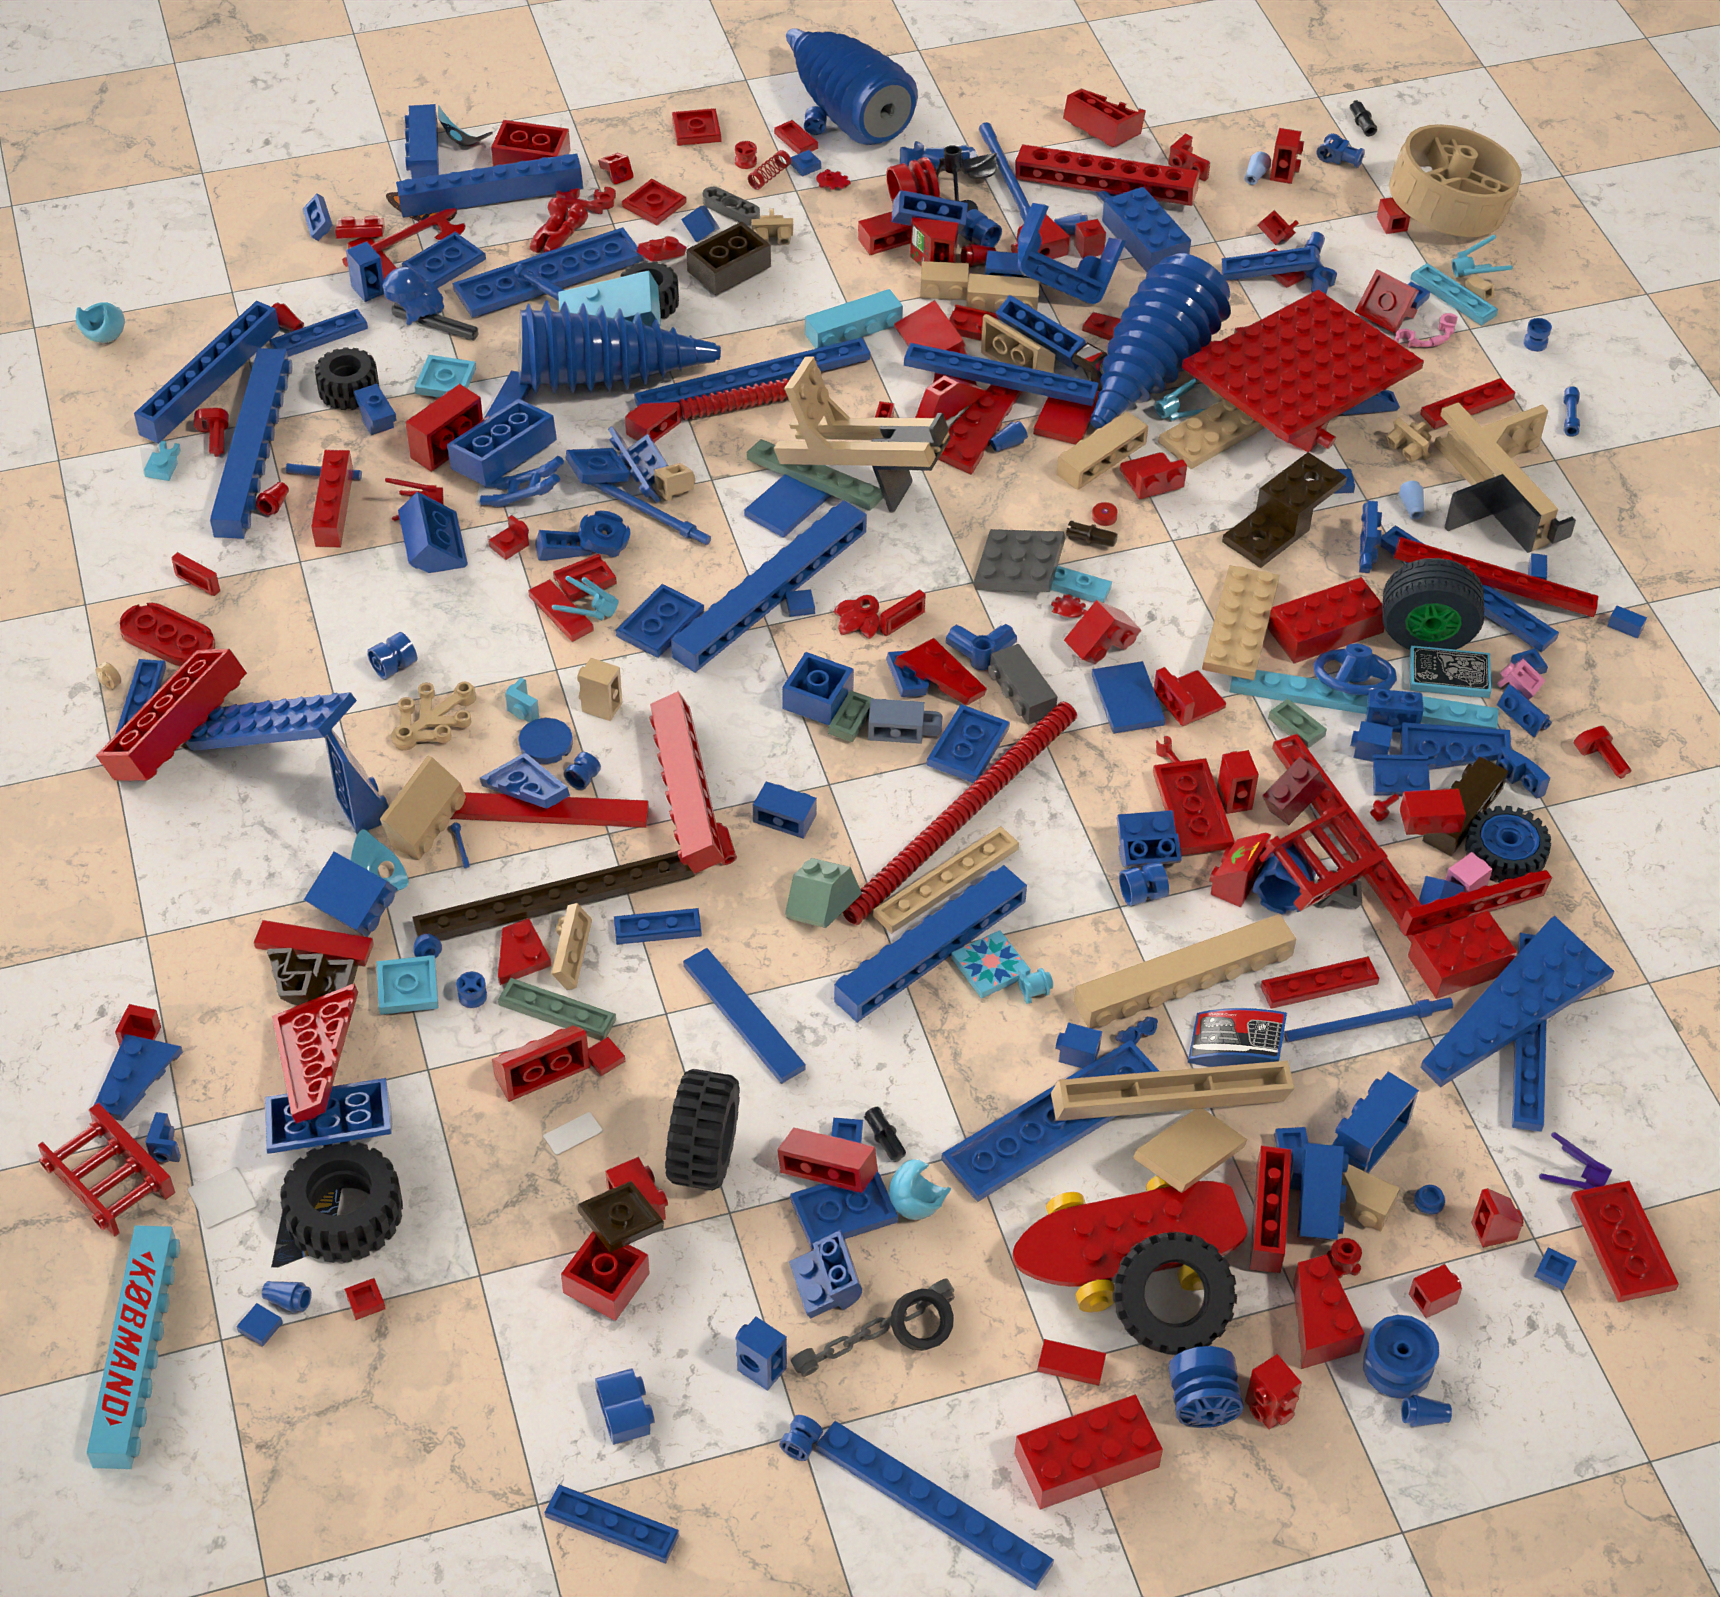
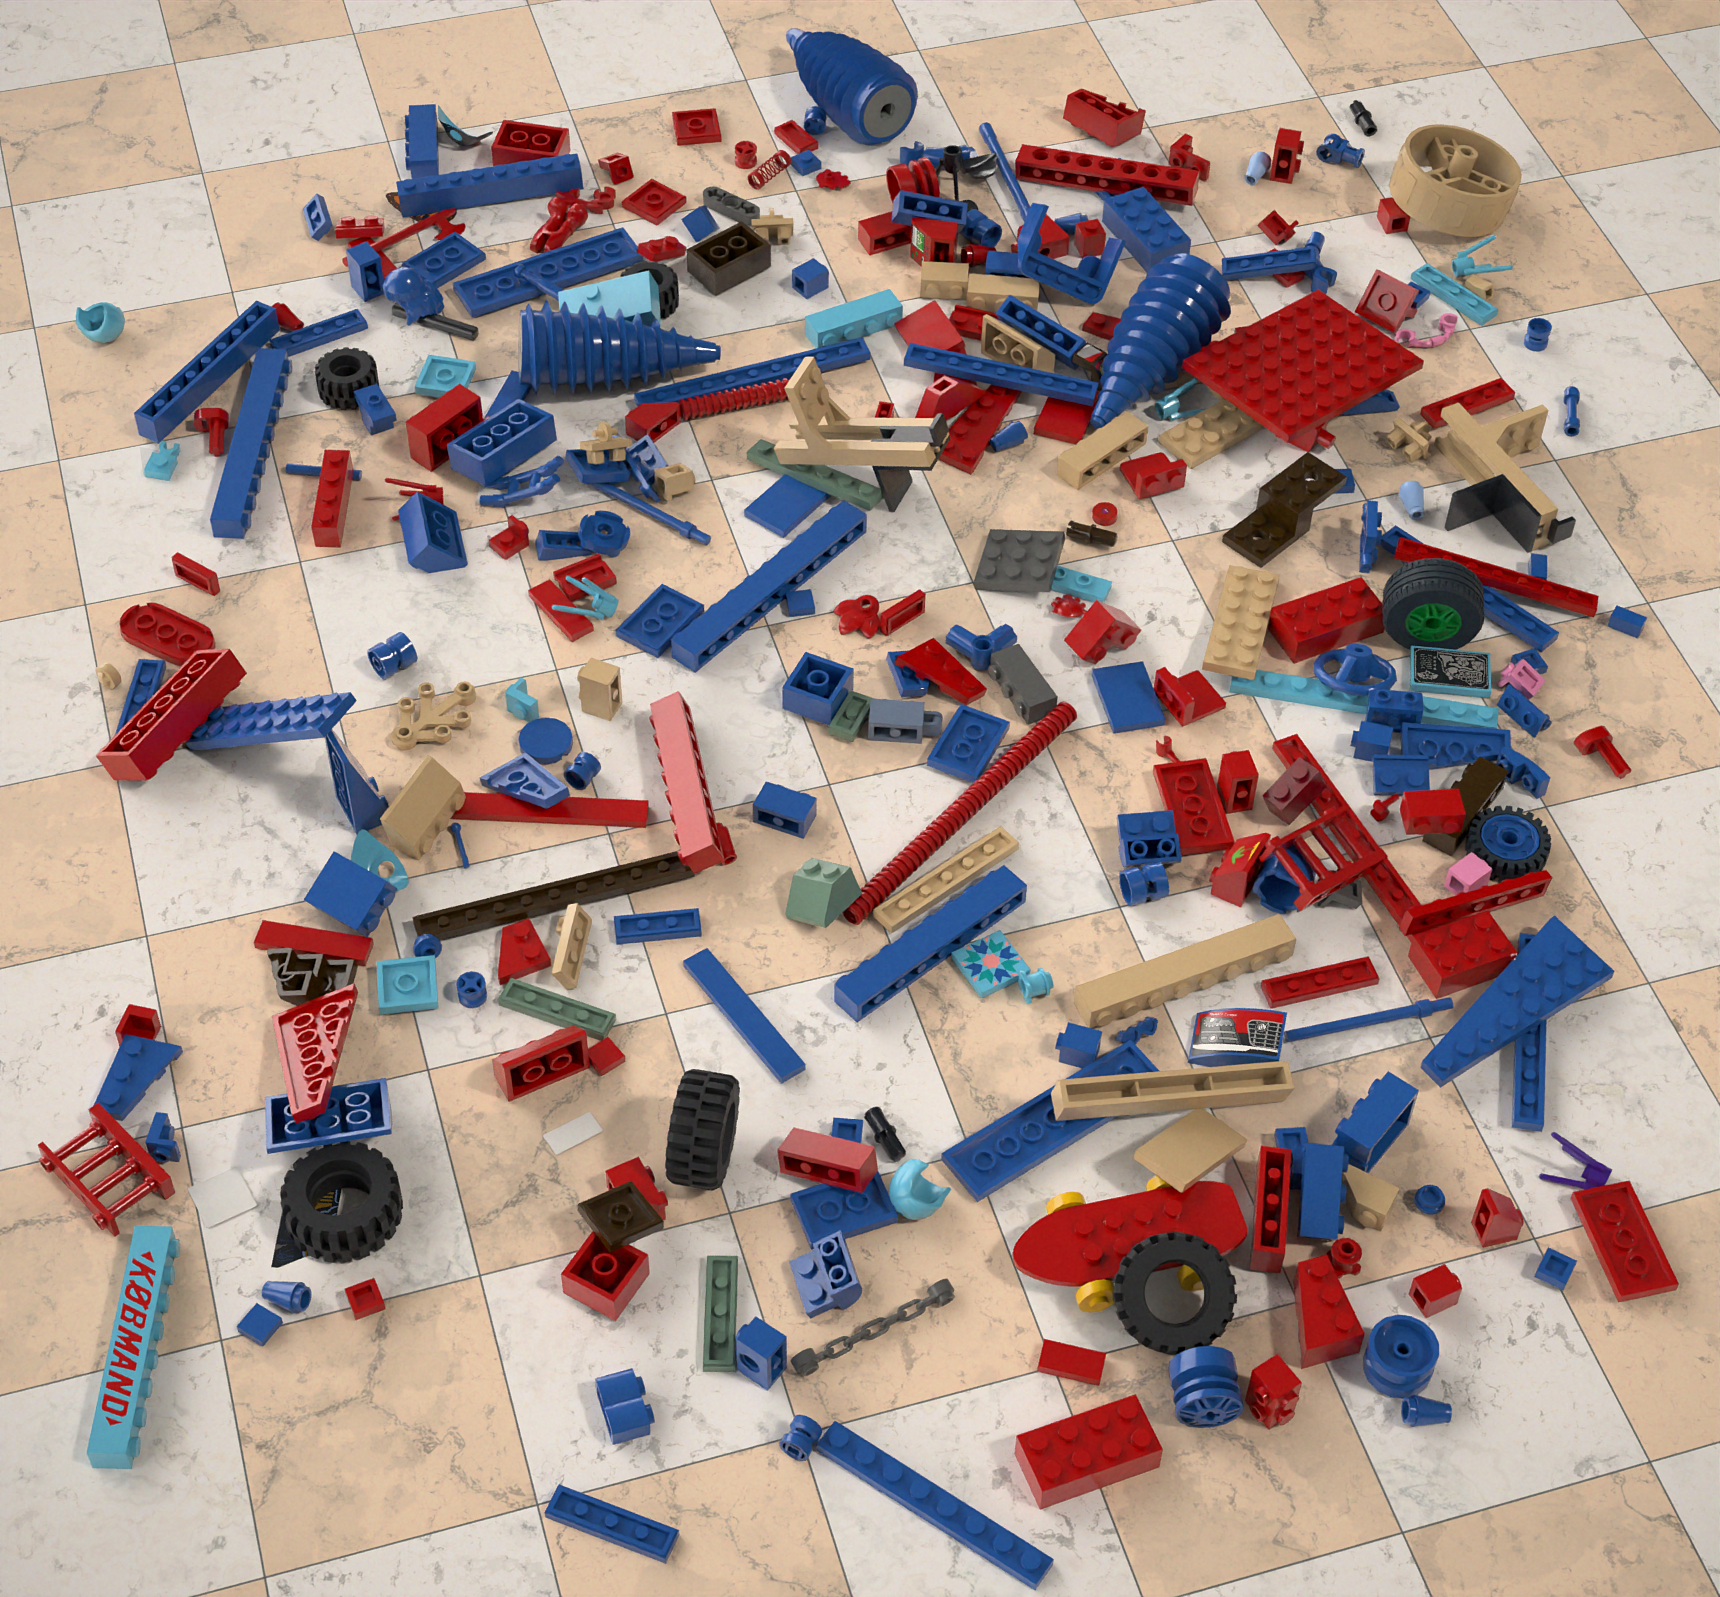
(271, 499): red cone -> none
(615, 445): none -> tan hips
(720, 1314): none -> sand green tile
(810, 278): none -> blue brick
(945, 1313): black tyre -> none
(1296, 721): sand green plate -> none
(1438, 889): blue panel -> none

